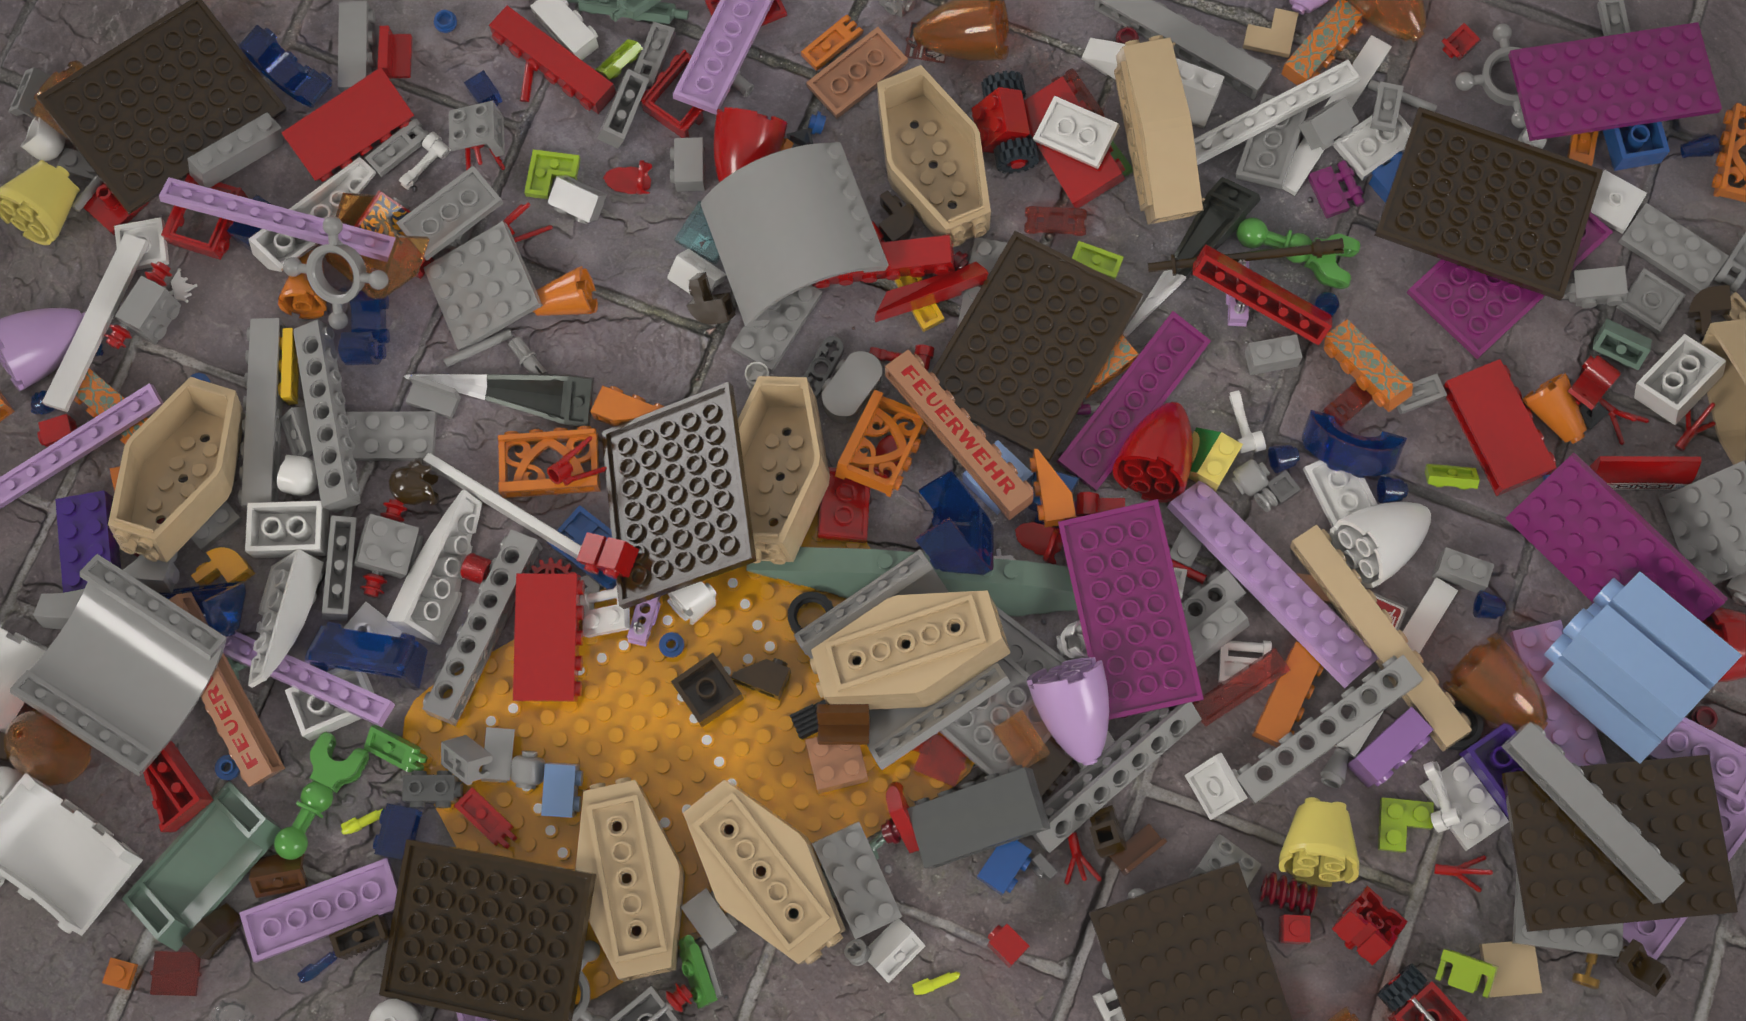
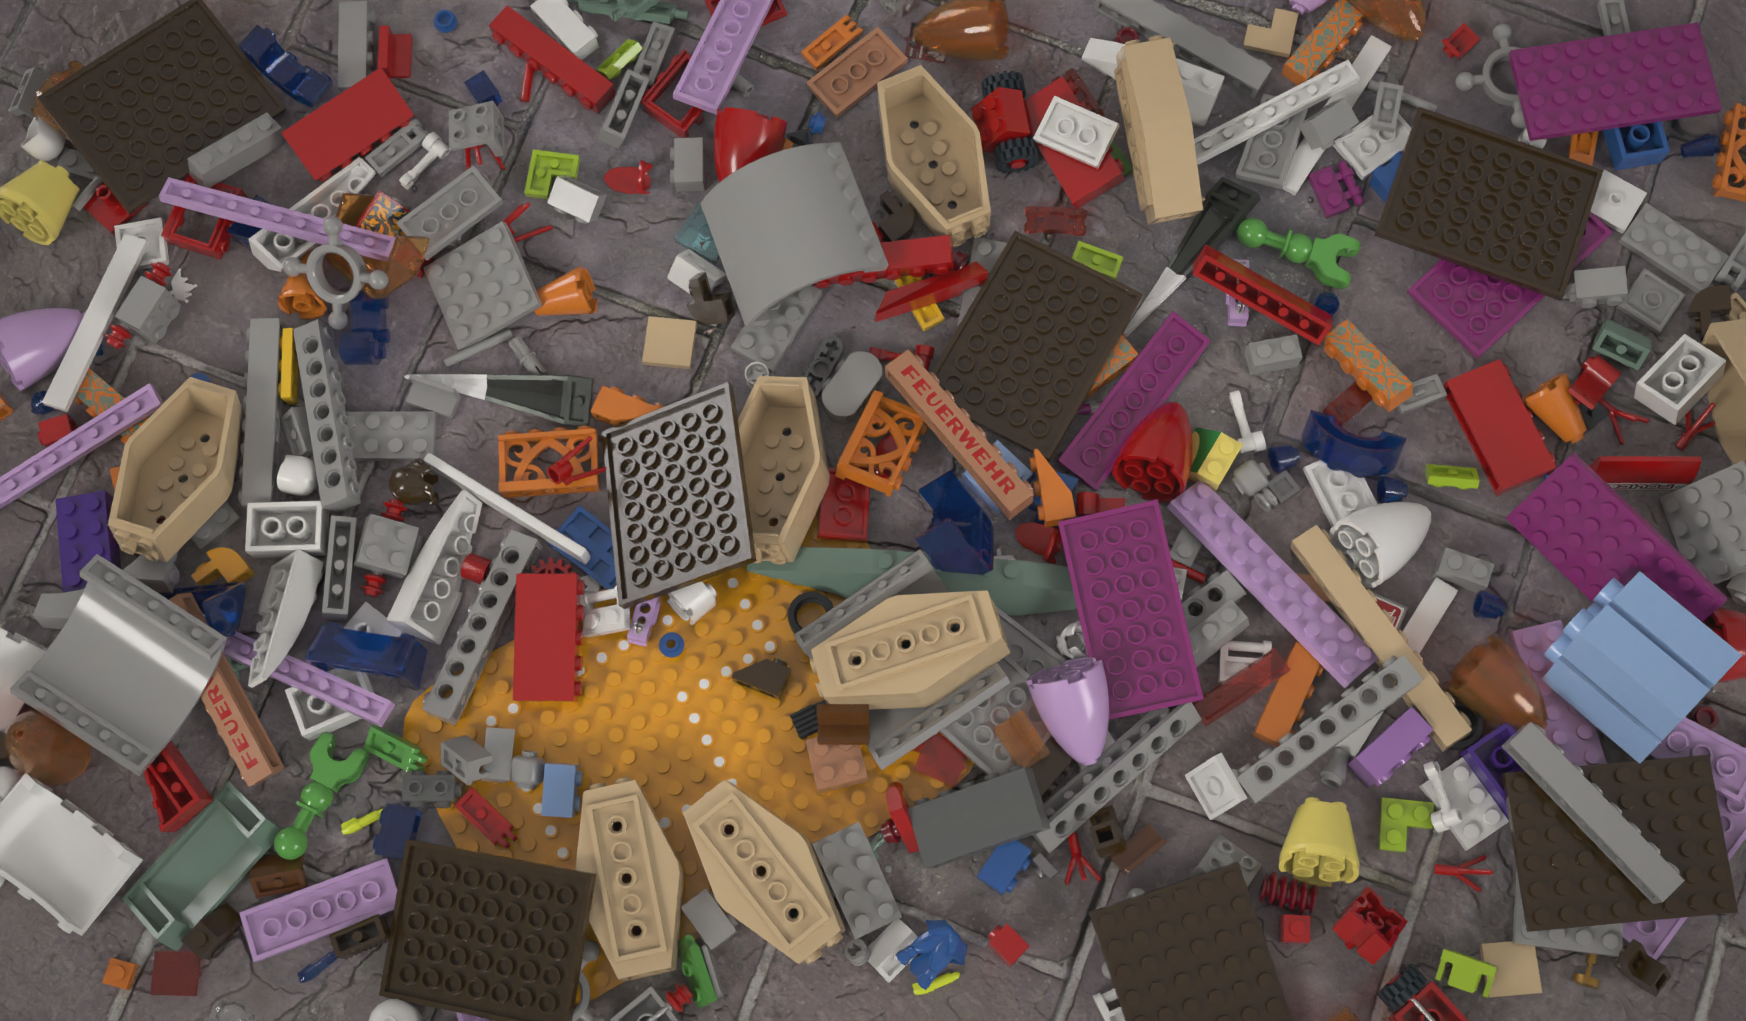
(229, 775): blue plate -> none
(610, 556): piece -> none
(669, 342): none -> tan tile
(707, 689): dark brown brick -> none
(939, 948): none -> blue piece
(1316, 248): dark brown bar -> none

